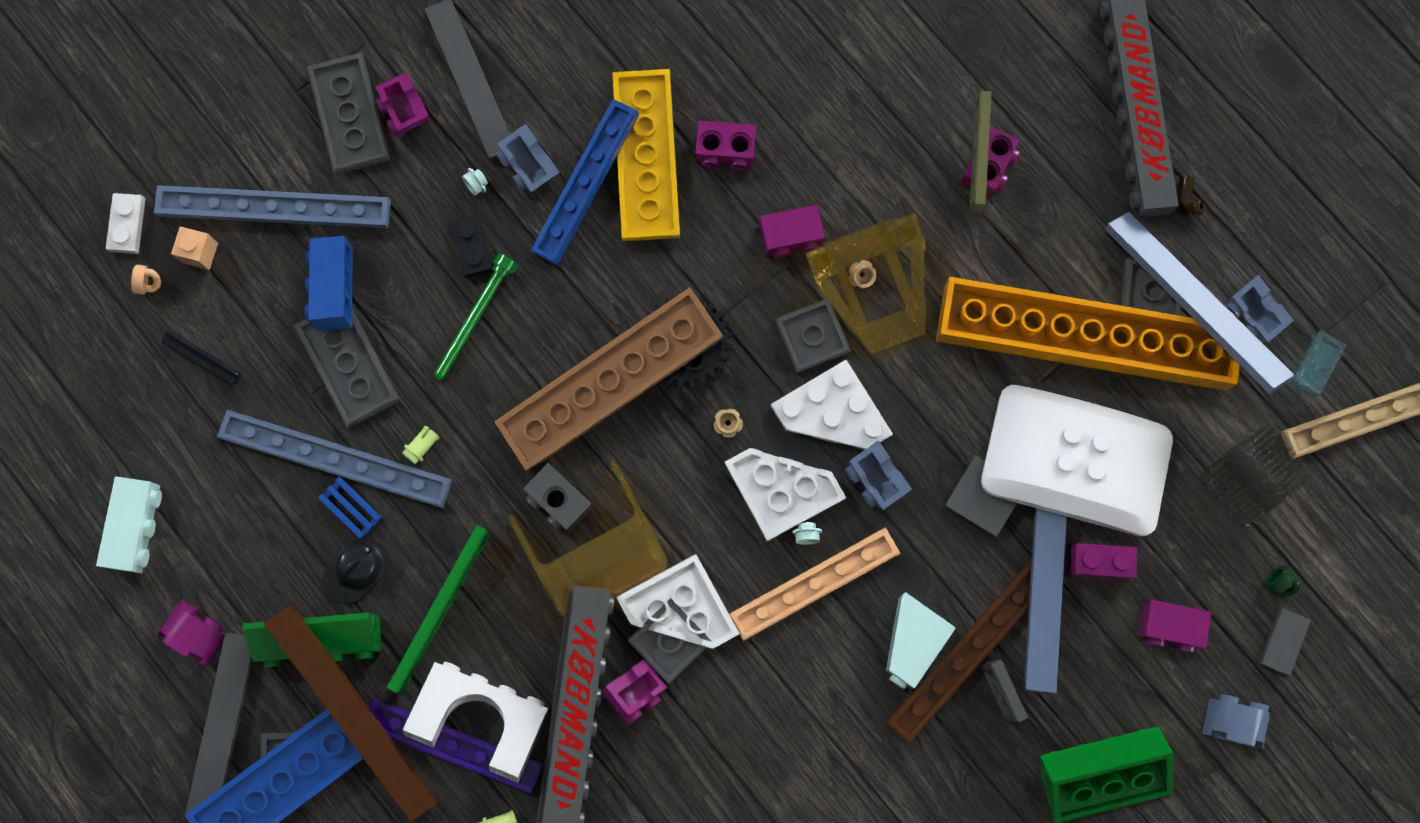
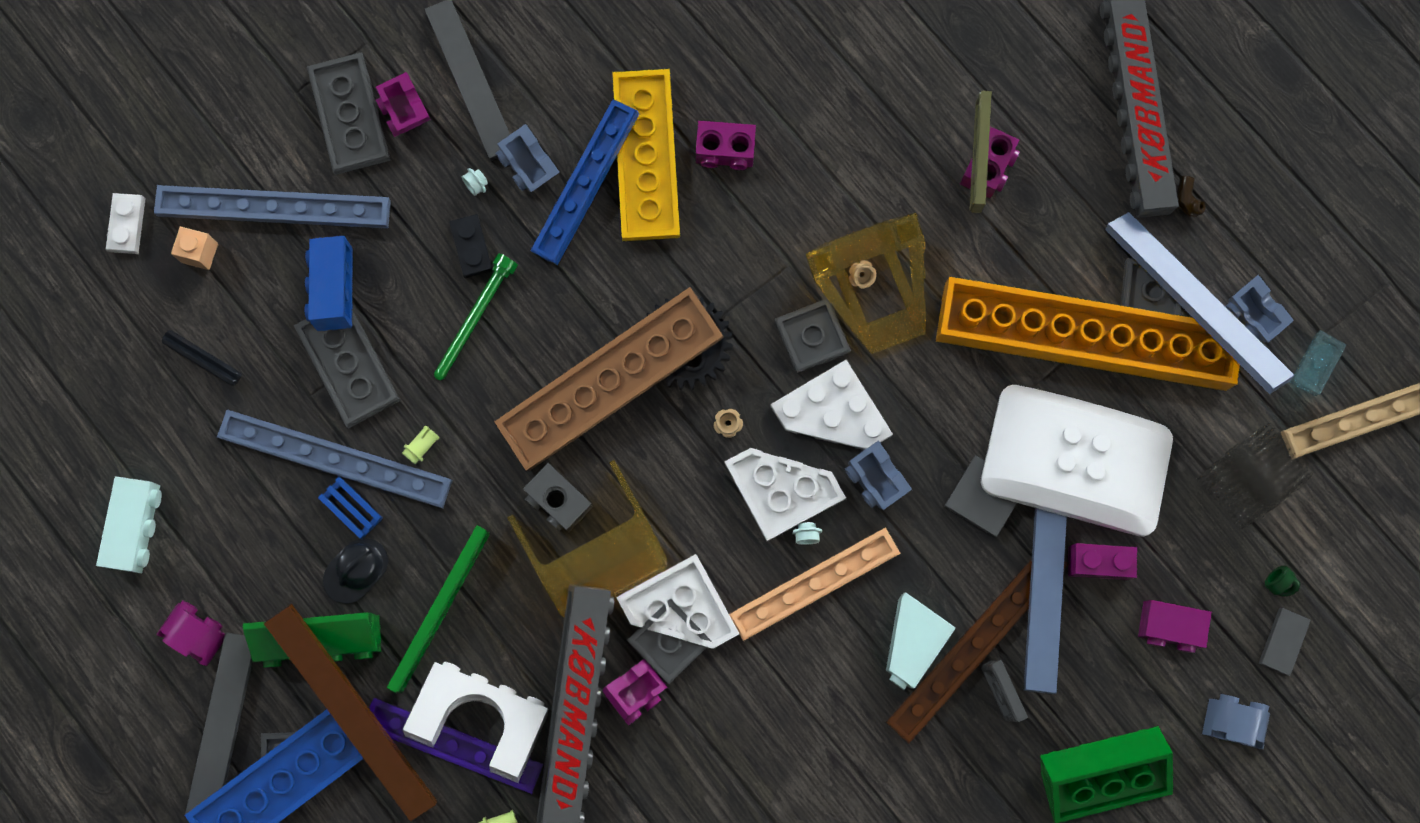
(139, 280): light nougat tile -> none
(791, 231): magenta brick -> none

